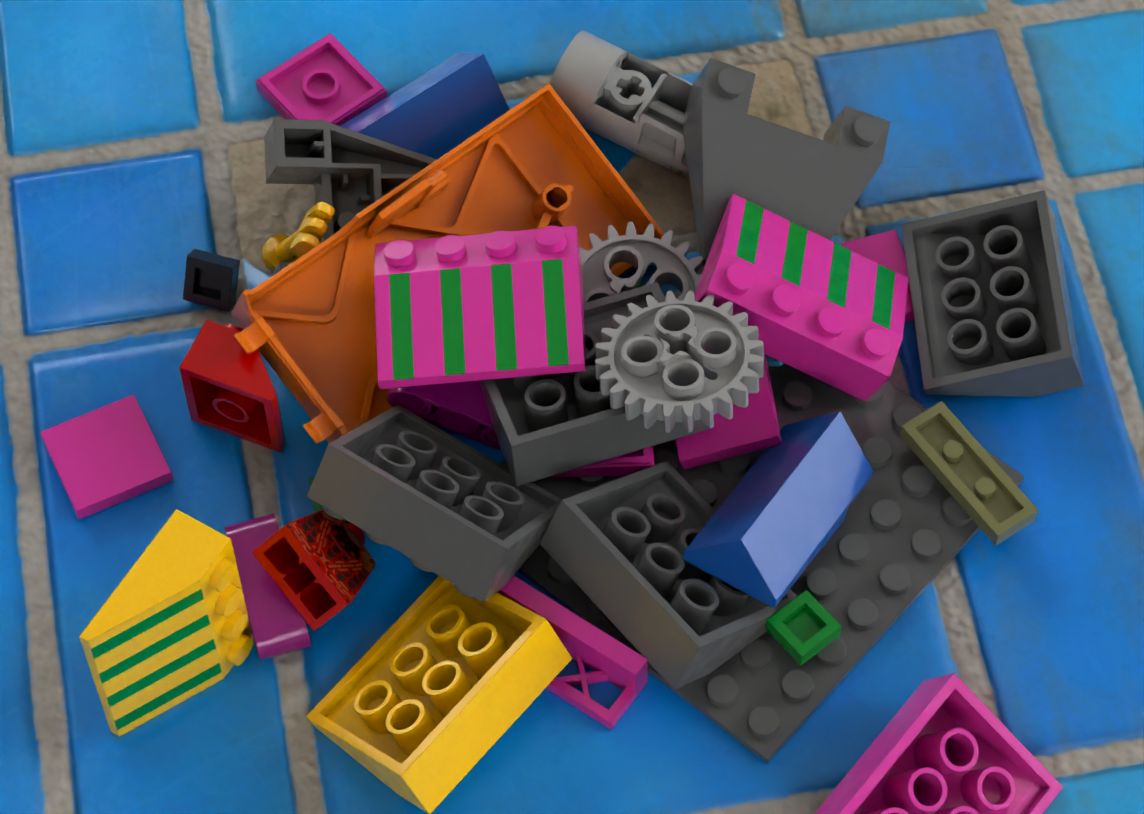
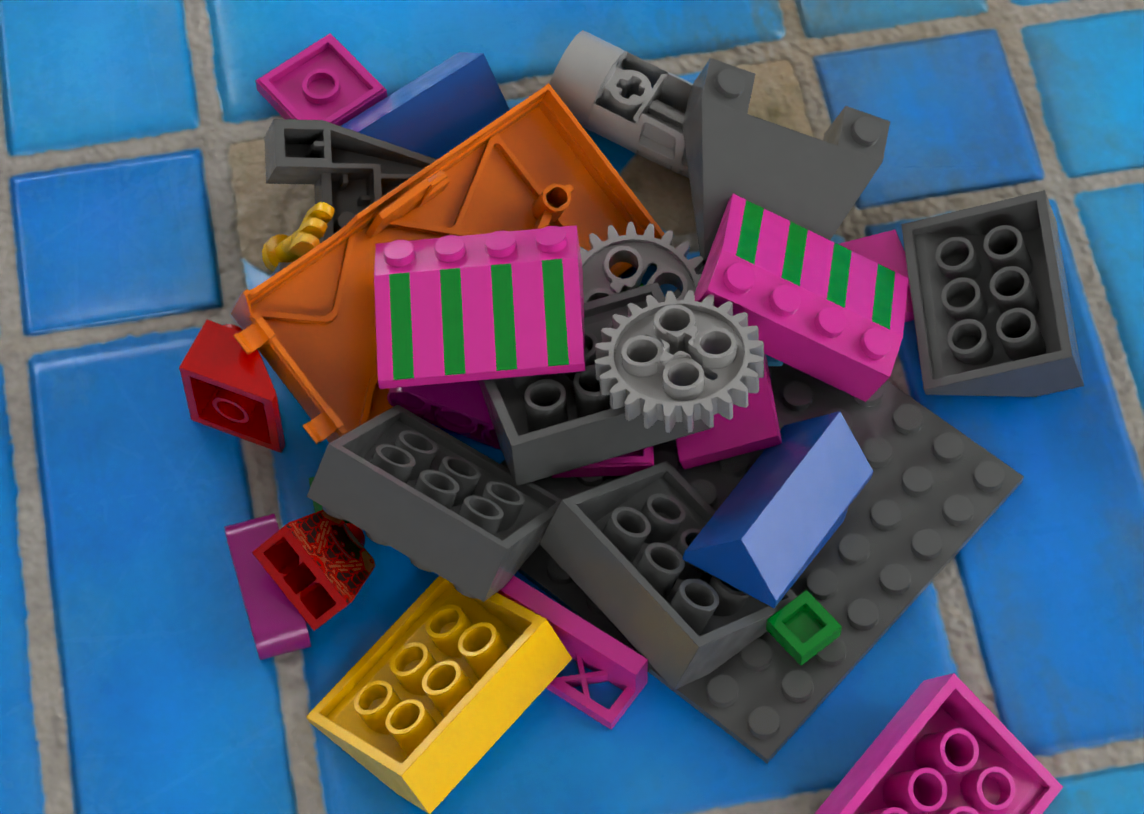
(106, 456): dark pink tile -> none
(168, 625): yellow slope -> none
(211, 279): black tile -> none
(968, 473): olive plate -> none

